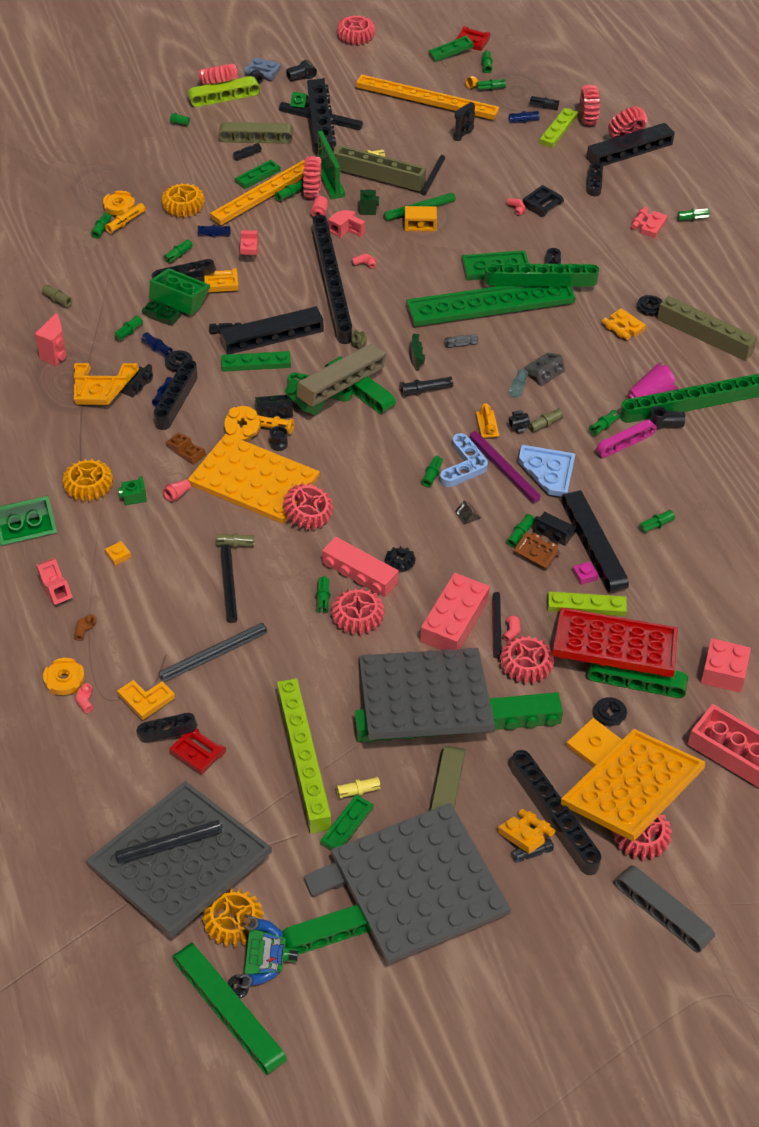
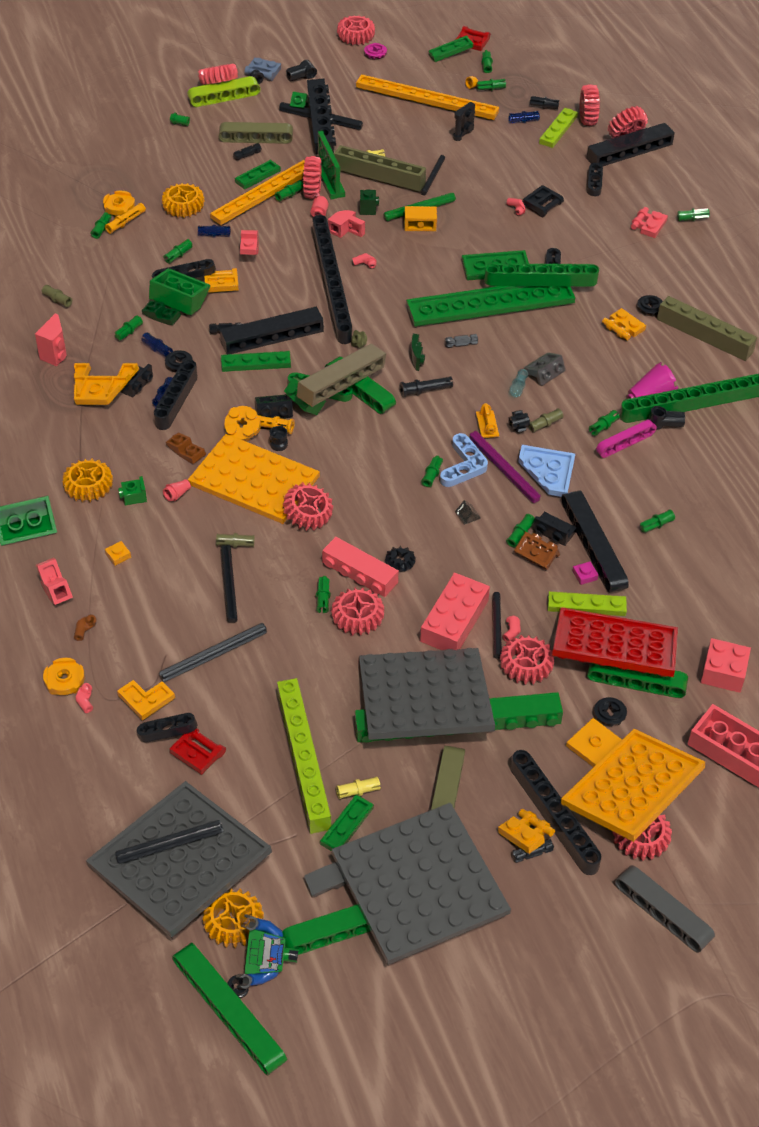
(375, 50): none -> dark pink gear

